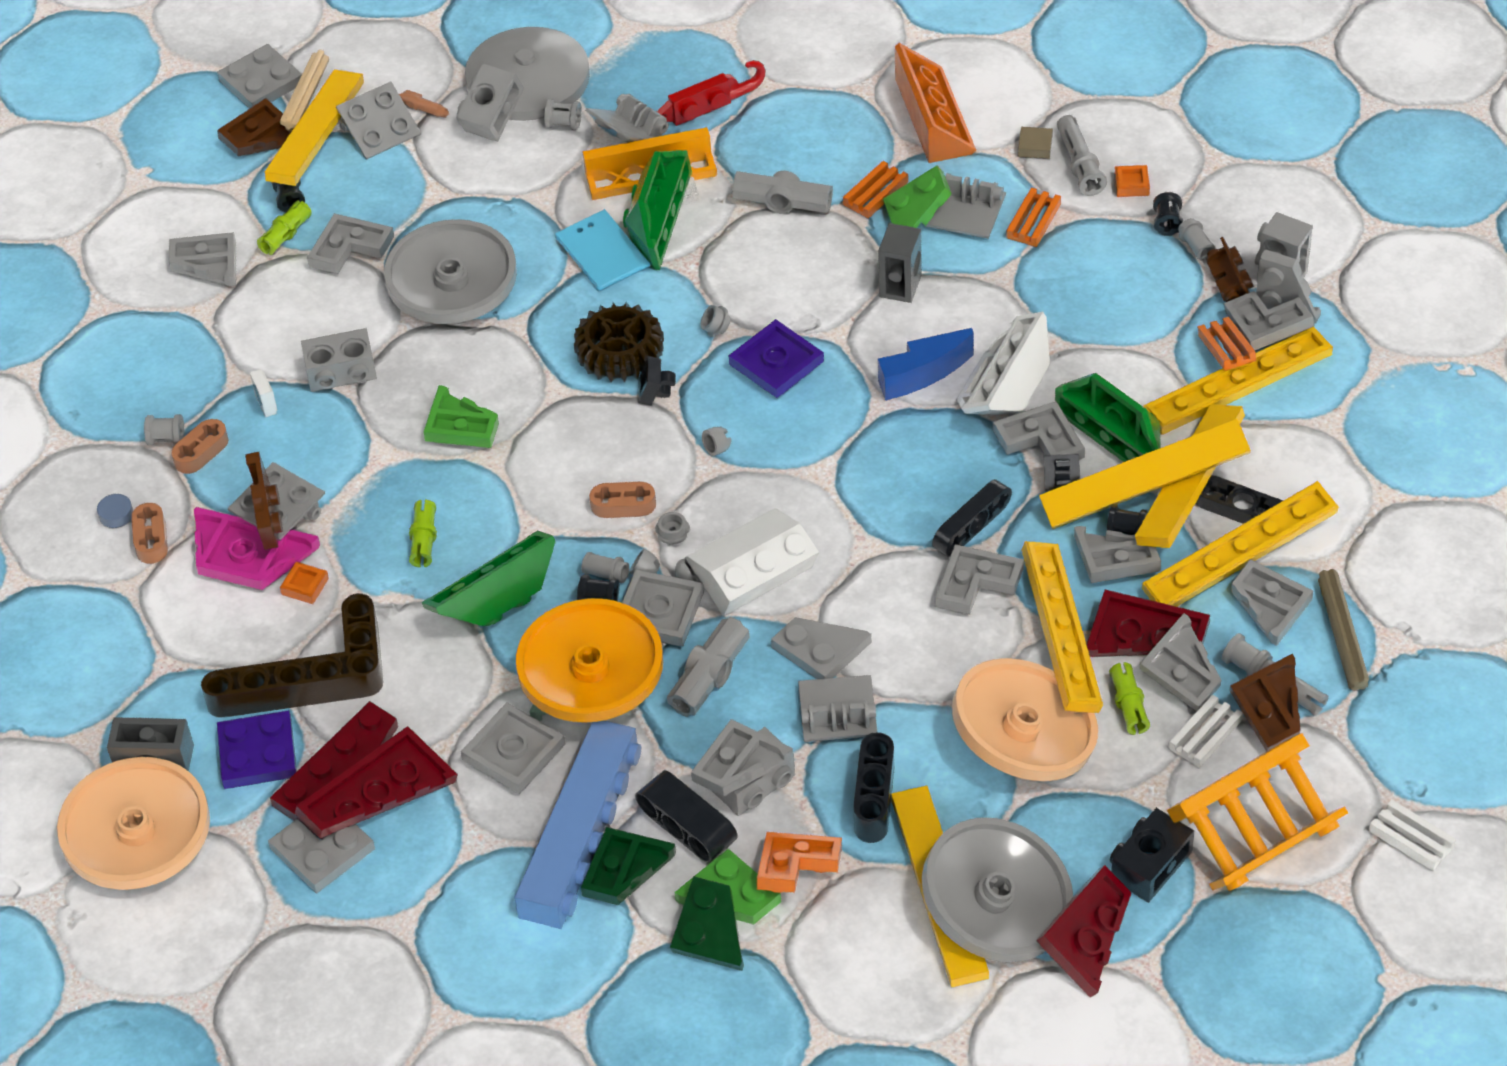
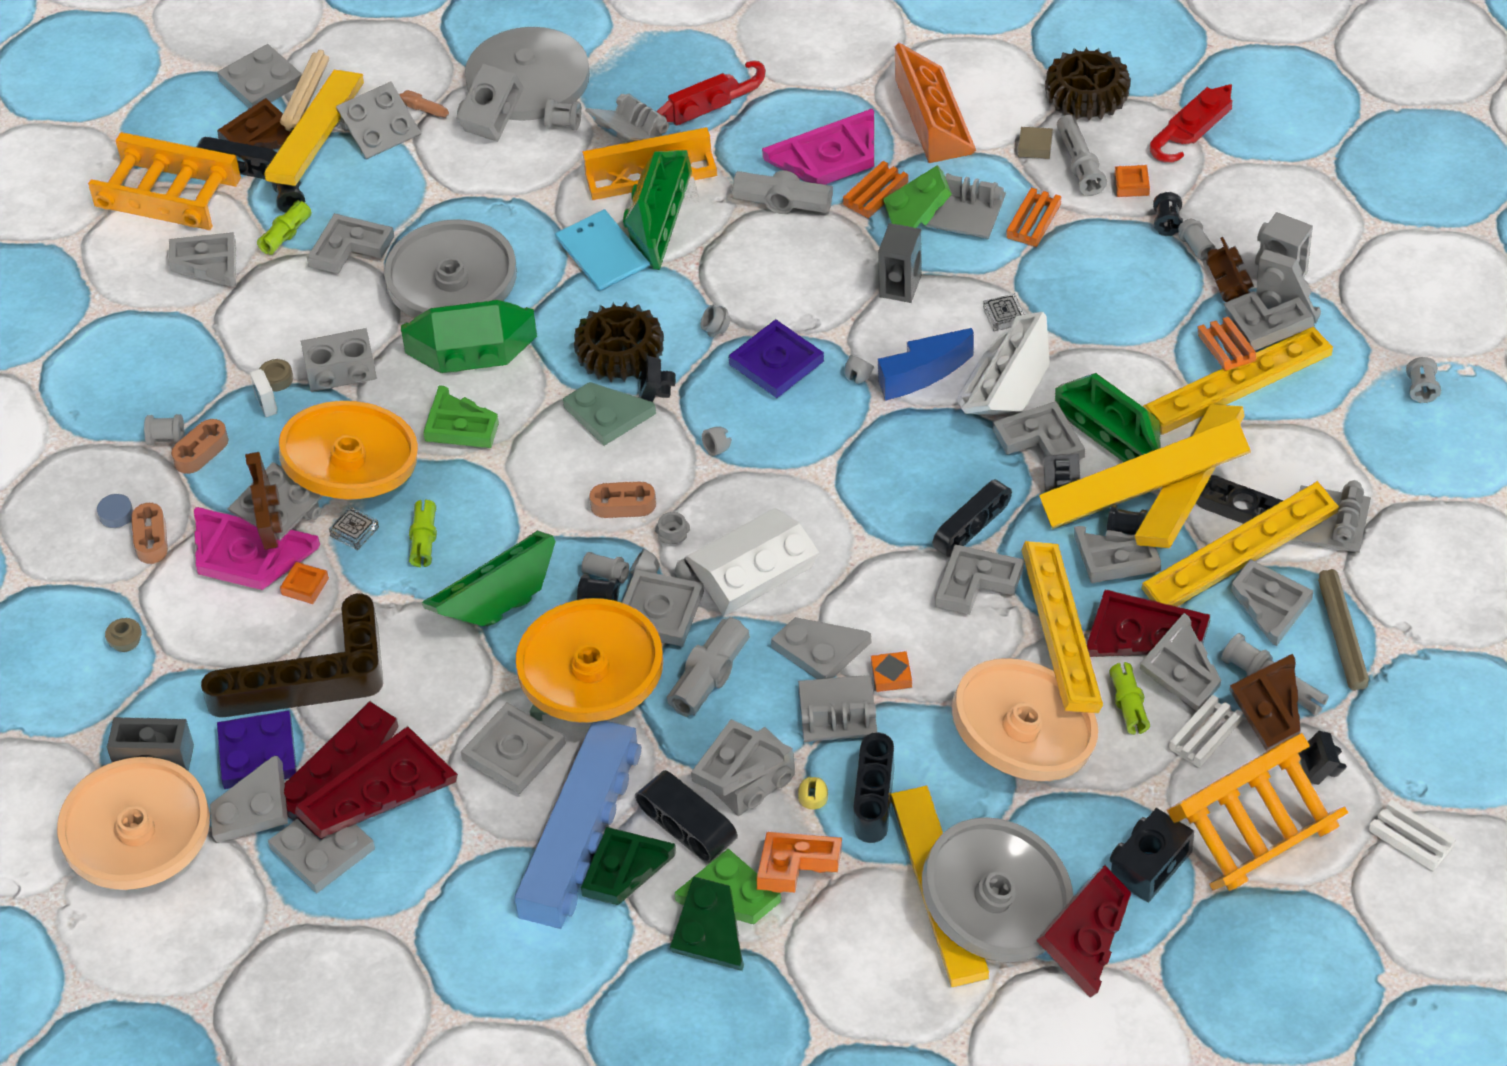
(123, 634): none -> dark tan plate
(171, 158): none -> light orange fence
(251, 804): none -> light grey wing
(255, 158): none -> black beam
(278, 374): none -> dark tan tile
(348, 449): none -> light orange dish
(353, 528): none -> tile
(469, 335): none -> green wedge
(607, 411): none -> sand green wing
(821, 793): none -> light yellow hinge
(827, 151): none -> dark pink wing
(858, 367): none -> light grey hinge
(891, 671): none -> orange tile
(1002, 311): none -> tile
(1087, 83): none -> dark brown gear
(1193, 121): none -> red plate
(1321, 758): none -> black tile
(1347, 526): none -> light grey hinge
(1419, 380): none -> light grey bush

